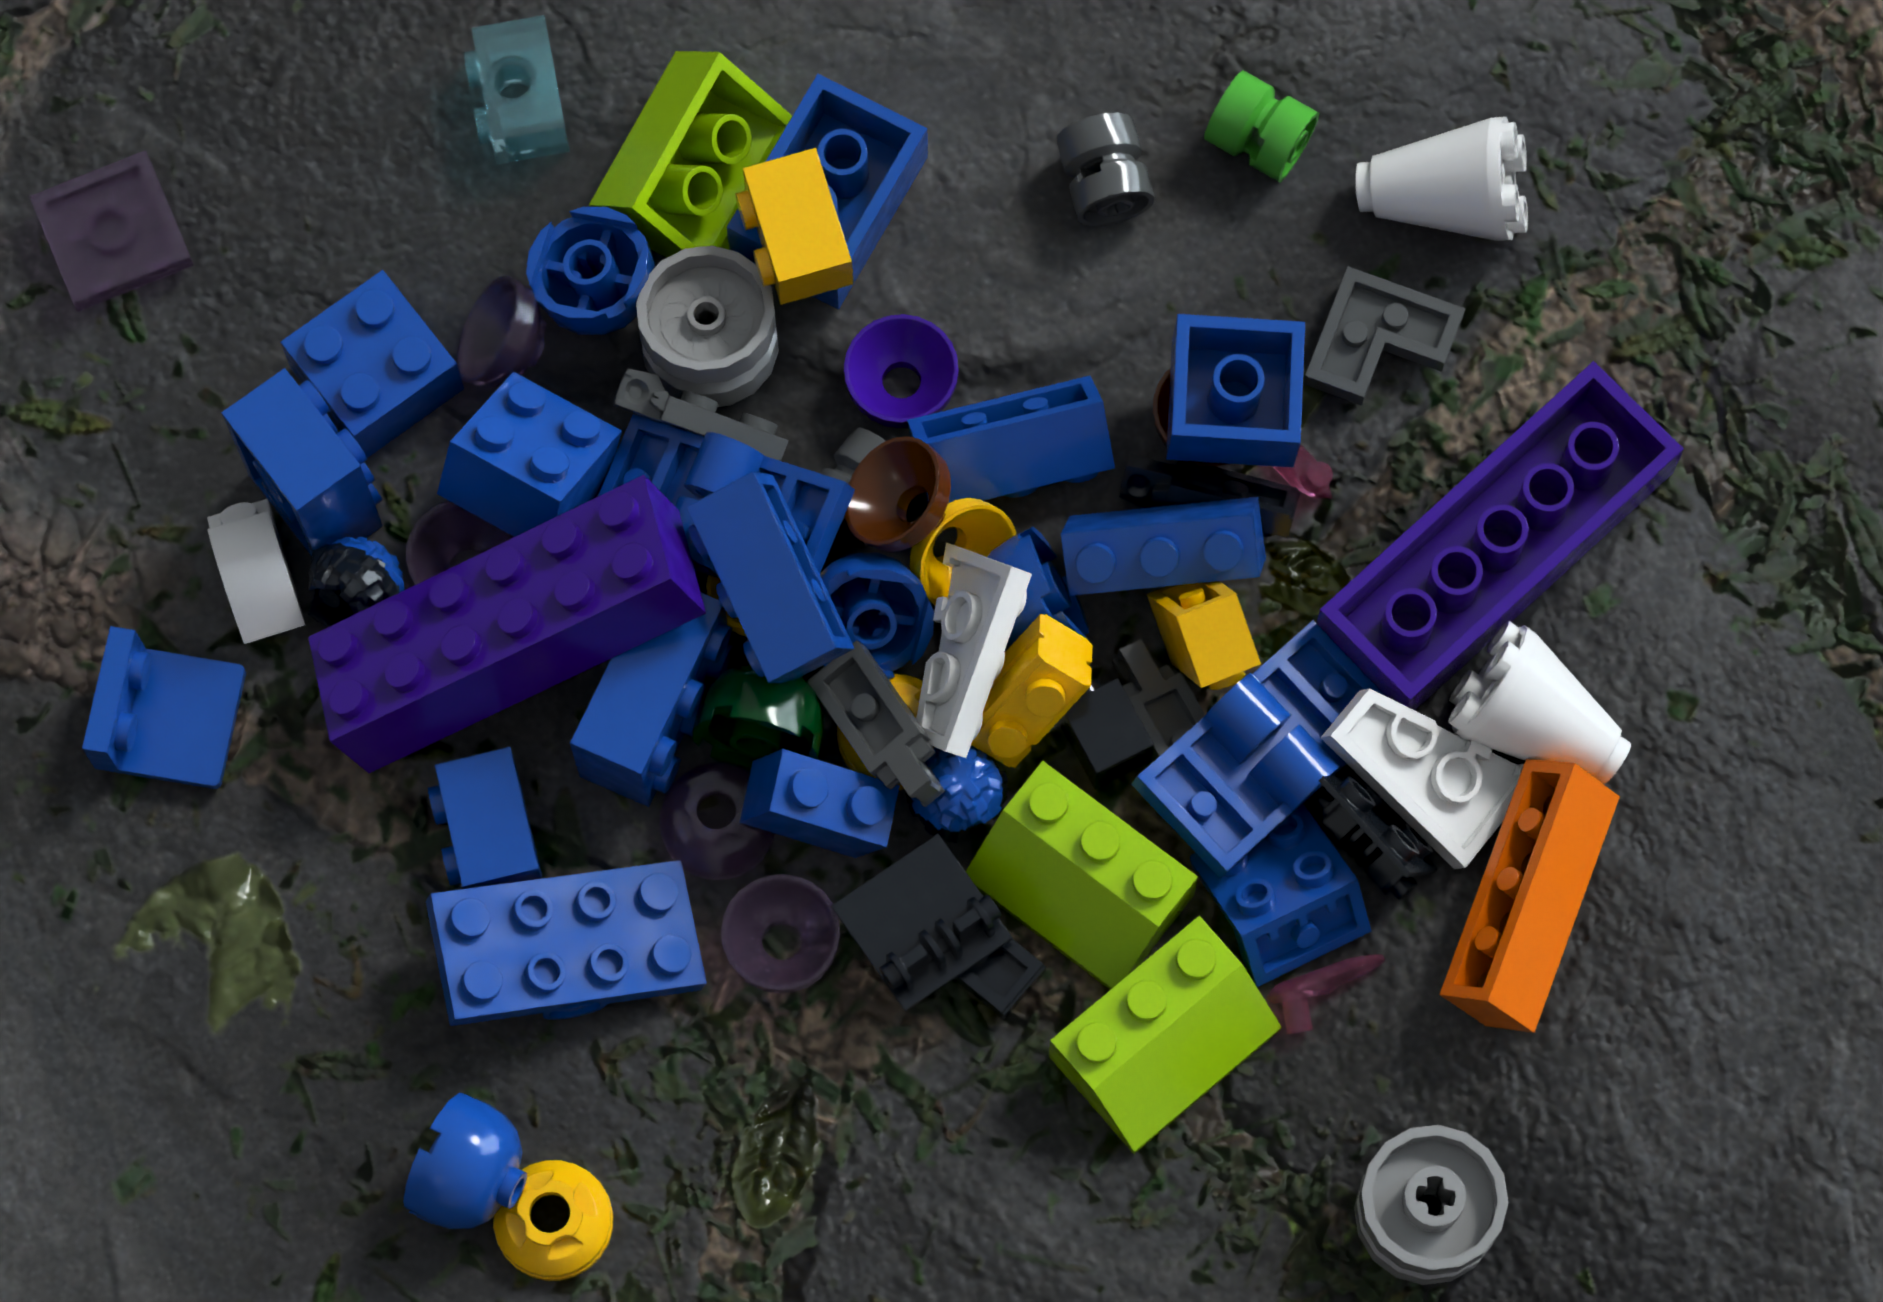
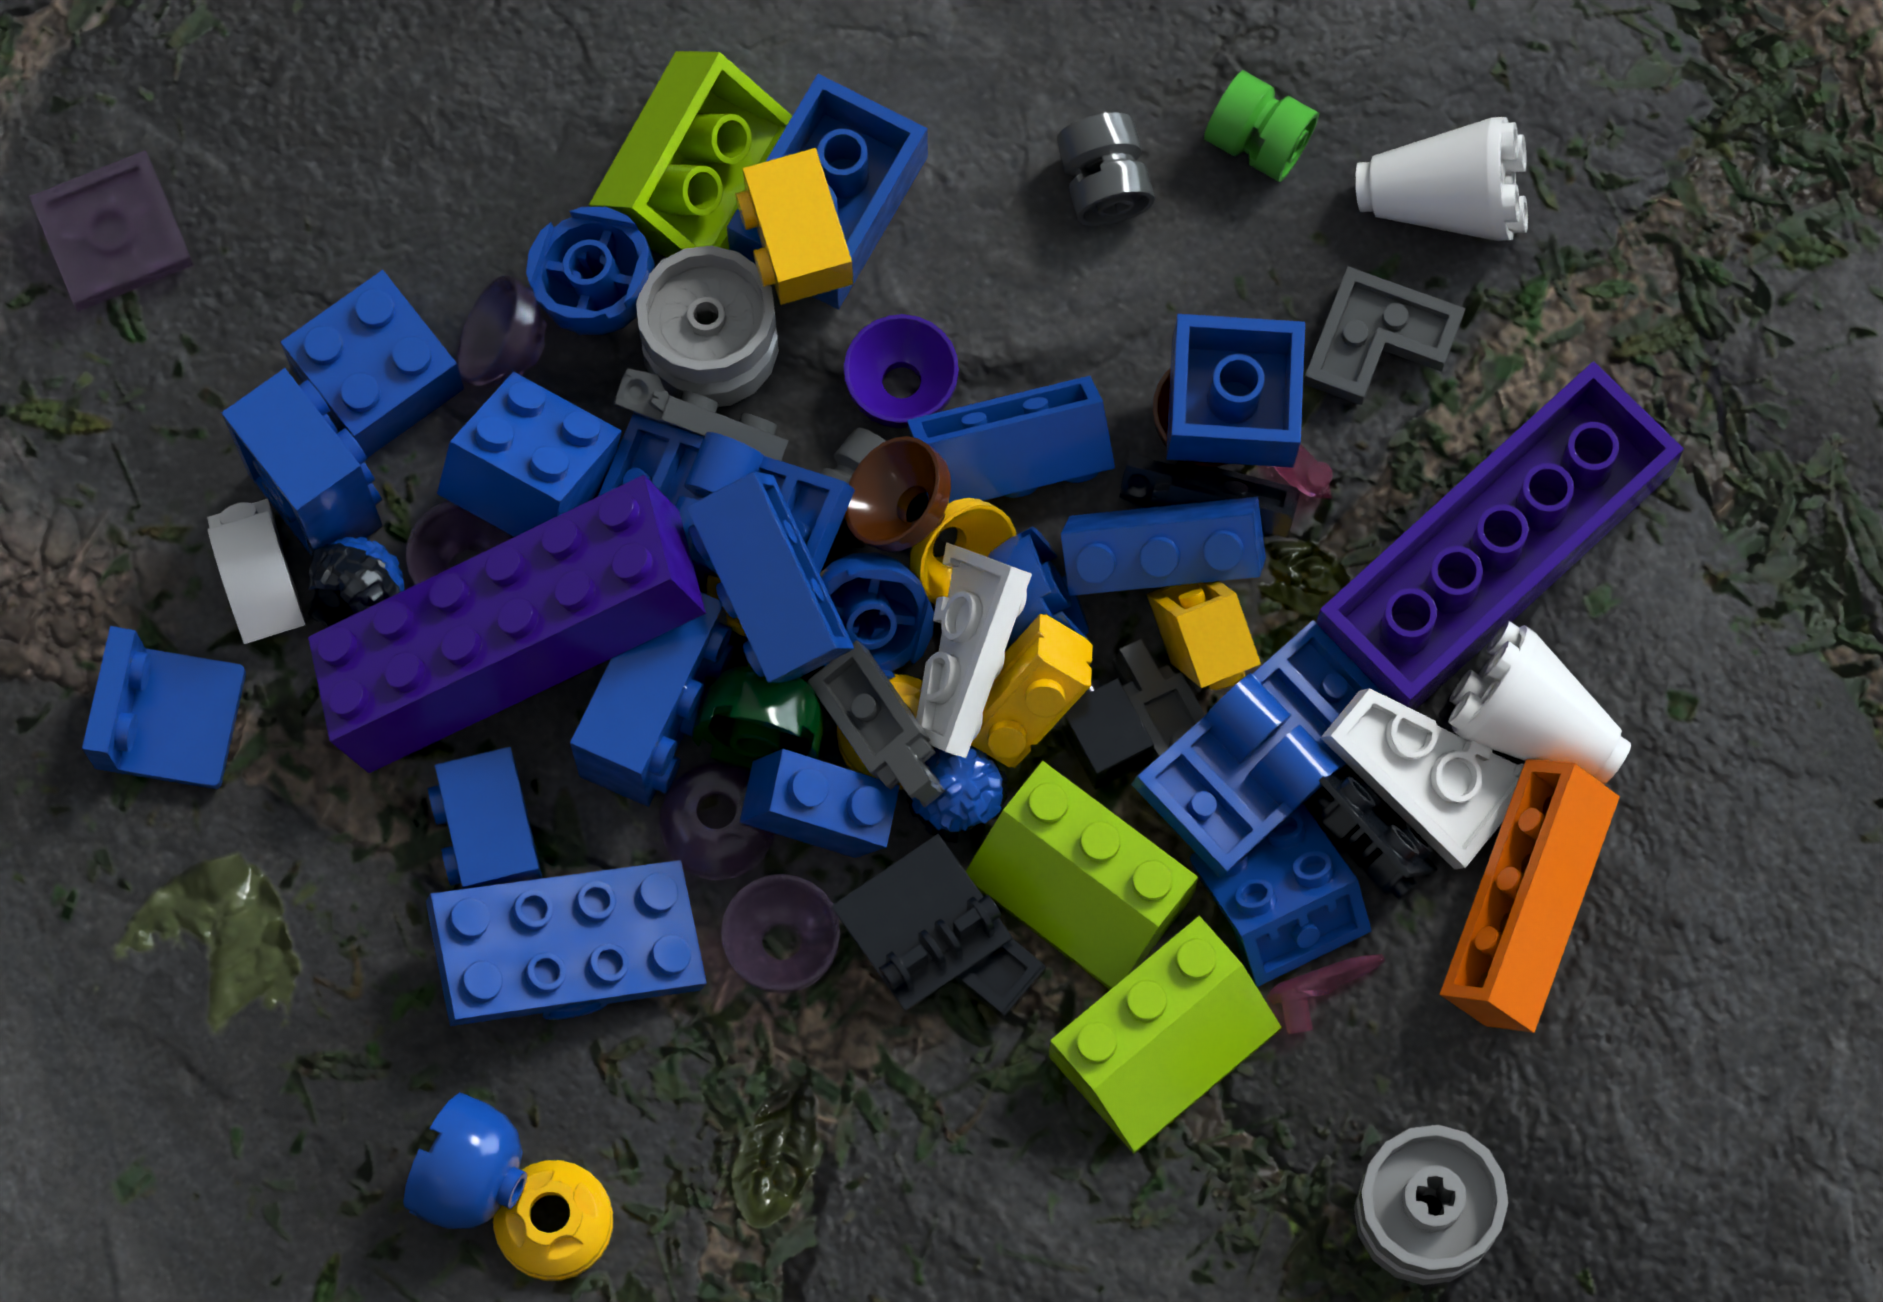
(516, 55): clear light blue brick -> none

